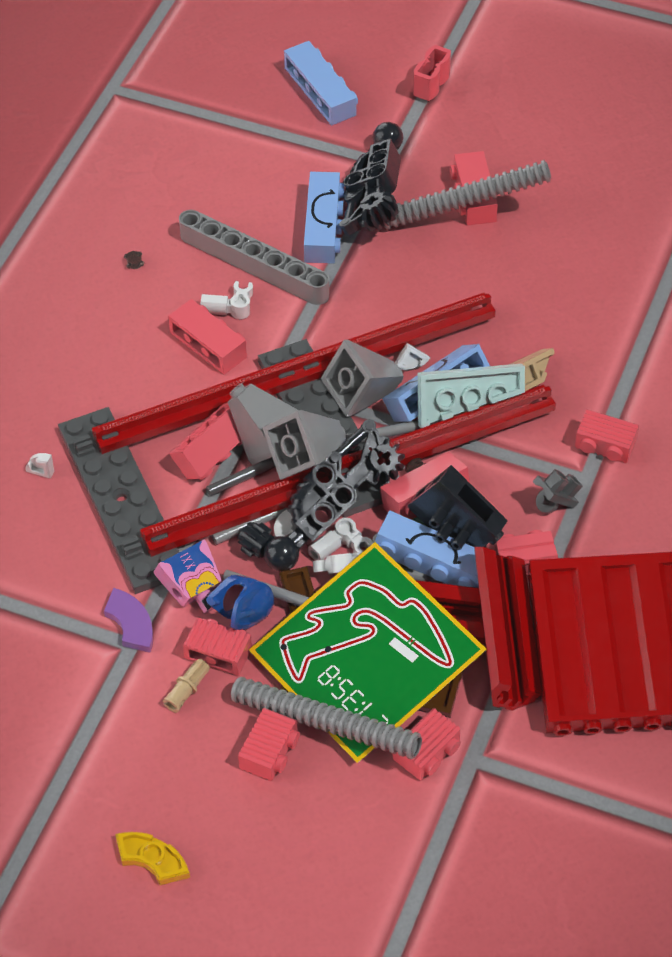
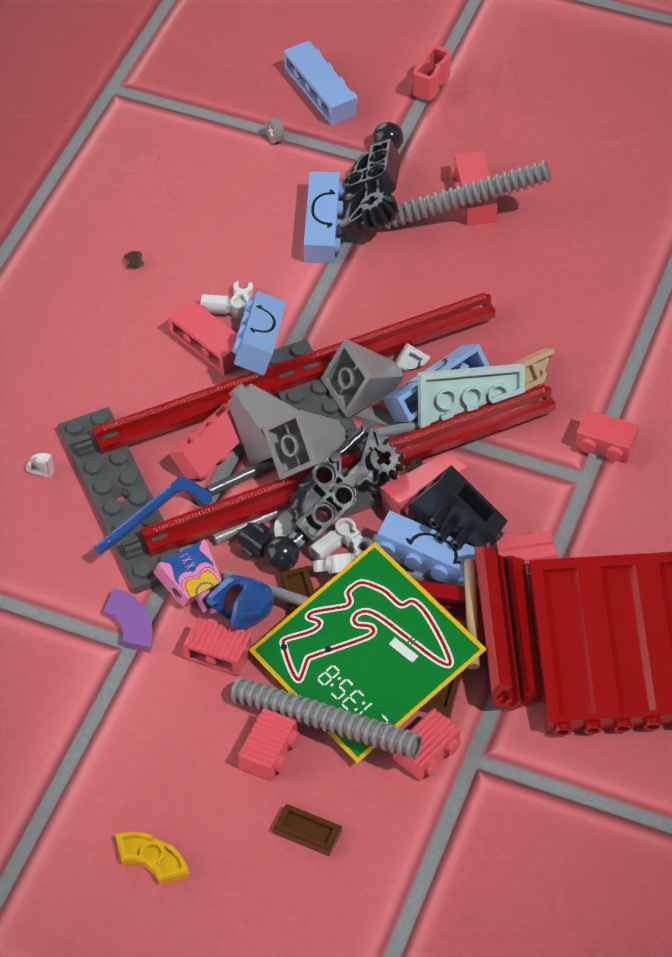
(181, 484): none -> blue piece
(186, 685): tan axle -> none
(254, 257): light grey beam -> none
(258, 332): none -> light blue brick
(275, 130): none -> light grey tile
(307, 830): none -> reddish brown tile
(471, 603): none -> tan bar
(556, 490): dark grey hips -> none

